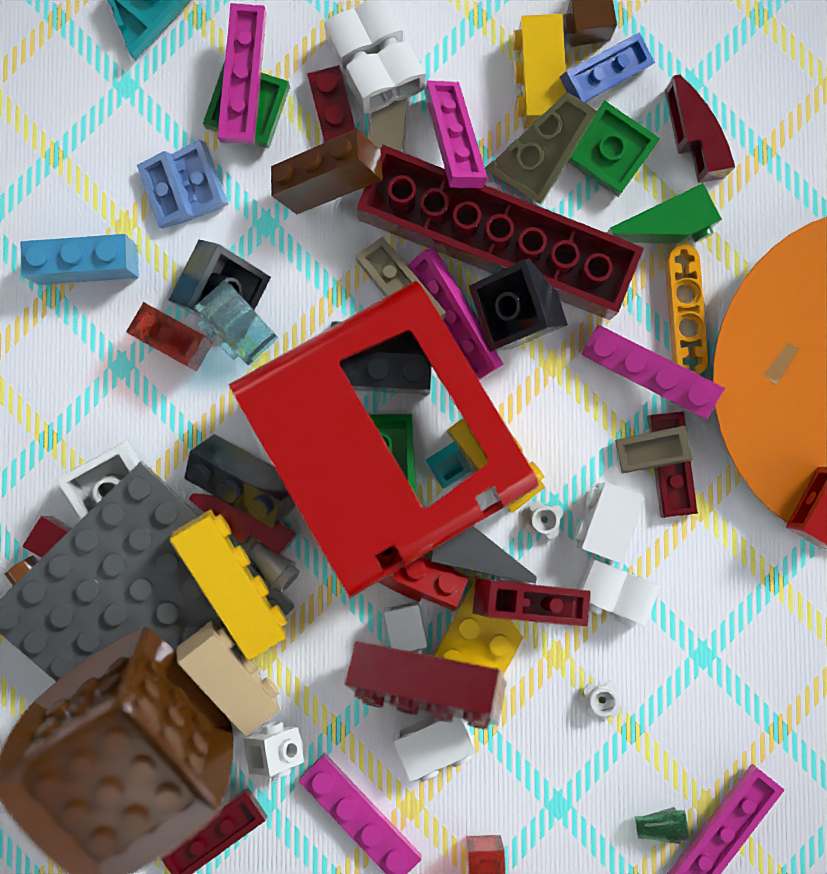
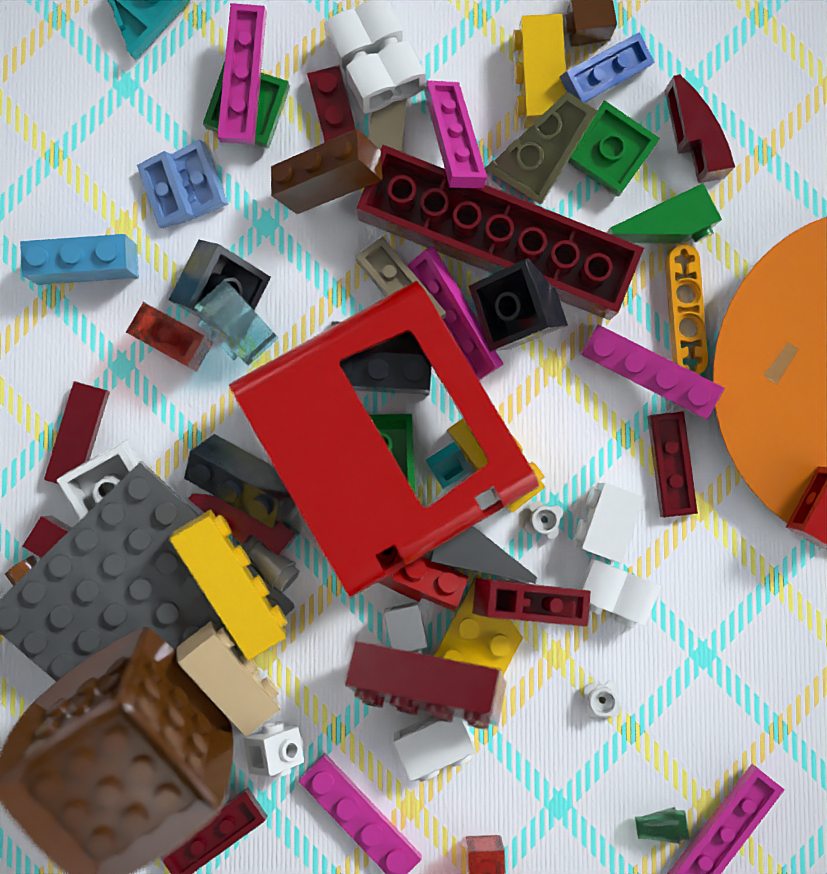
(77, 429): none -> dark red tile
(654, 449): dark tan tile -> none

